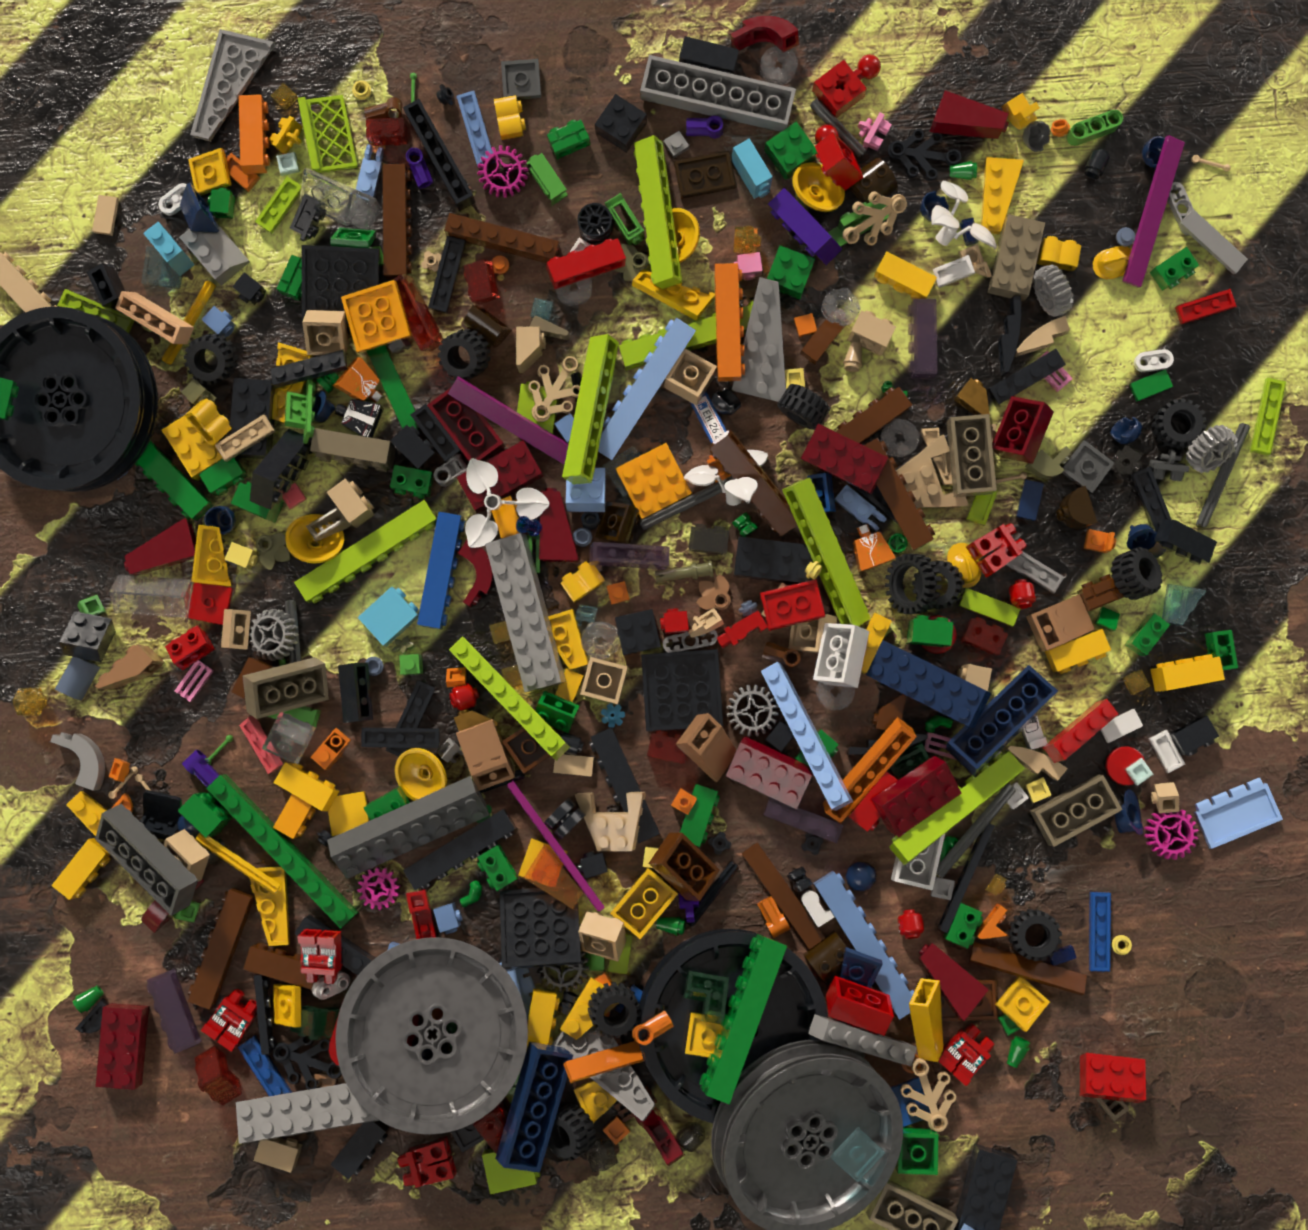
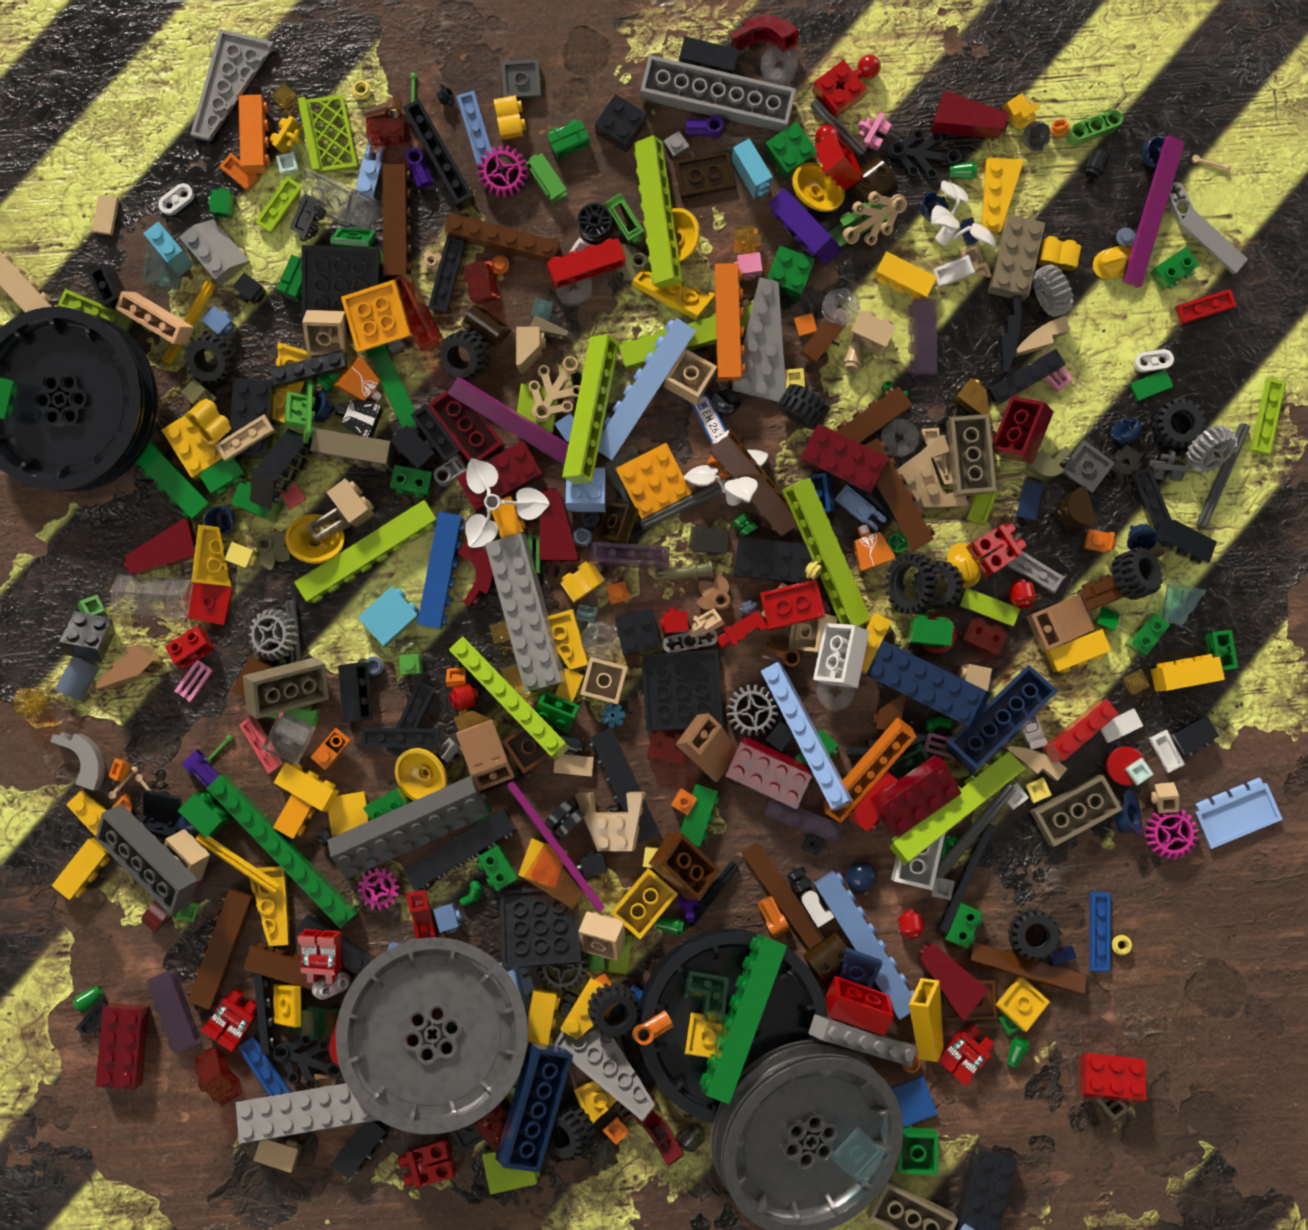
(197, 211): dark blue slope -> none
(210, 171): yellow tile -> none
(235, 629): tan brick -> none
(525, 525): clear blue bush -> none
(603, 1061): orange tile -> none
(719, 848): black plate -> none
(929, 1098): tan plant -> none
(988, 928): orange slope -> none
(997, 885): clear yellow plate -> none

